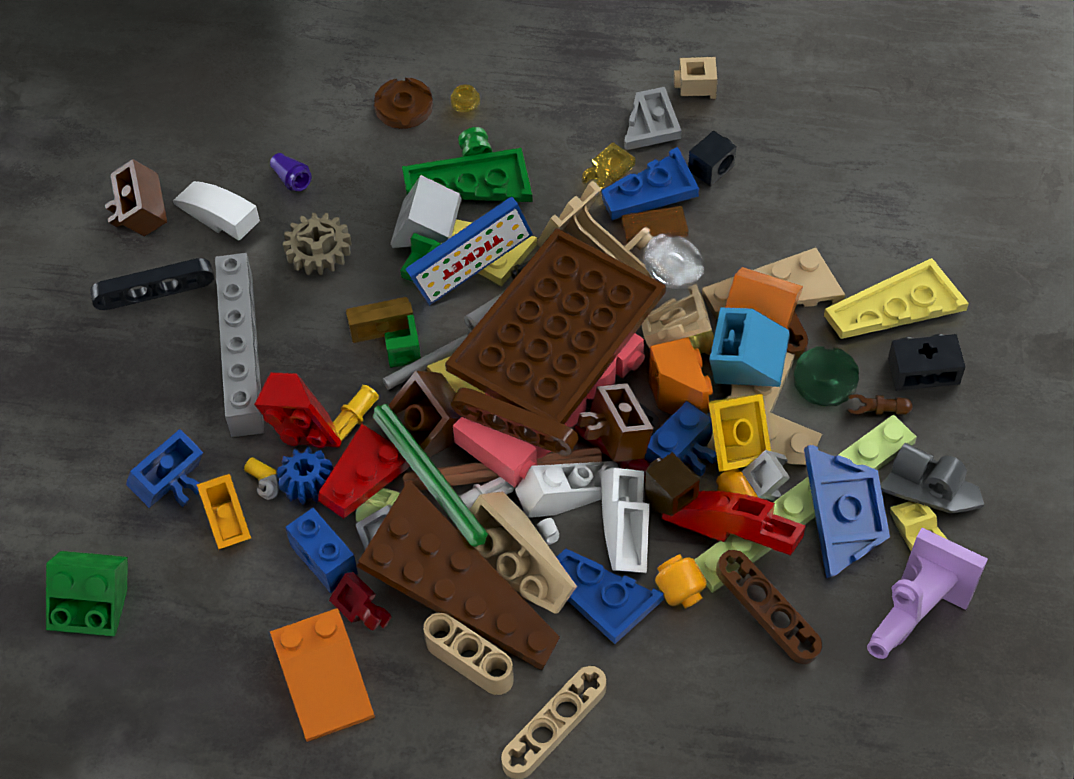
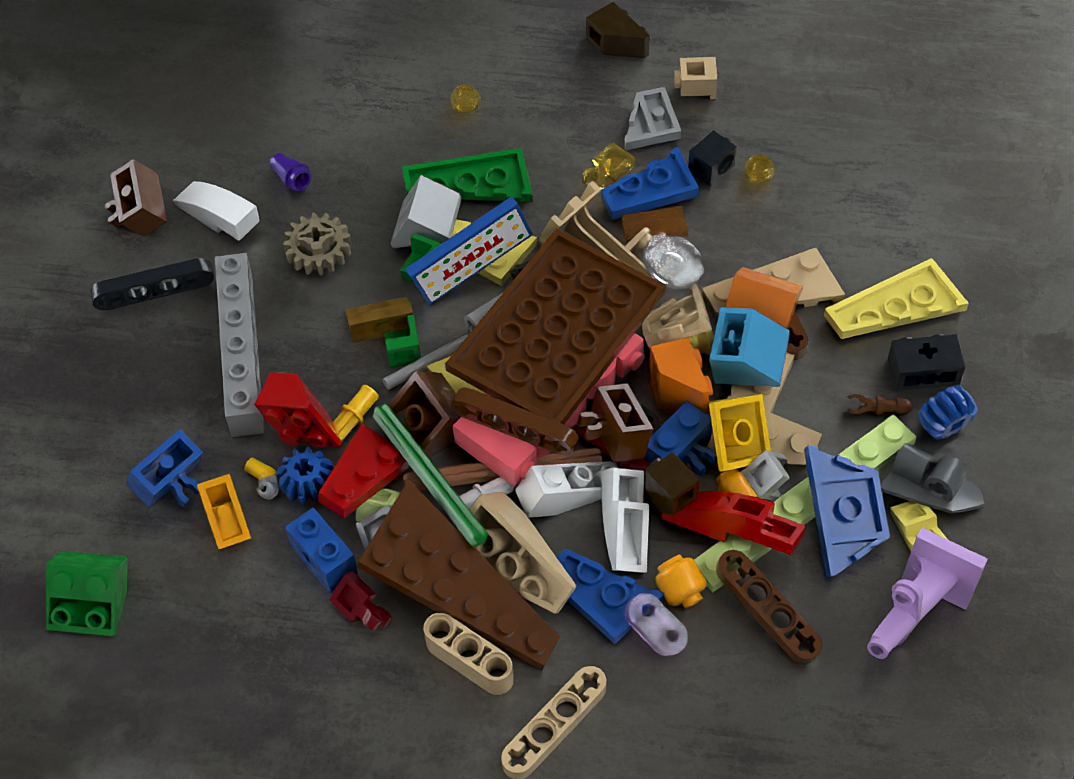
(322, 674): orange slope -> none
(403, 103): reddish brown tile -> none
(474, 142): green wheel -> none
(548, 531): white hand -> none
(617, 33): none -> dark brown slope
(655, 627): none -> clear purple plate
(759, 169): none -> clear yellow plate
(826, 376): clear green tile -> none
(947, 412): none -> blue gear

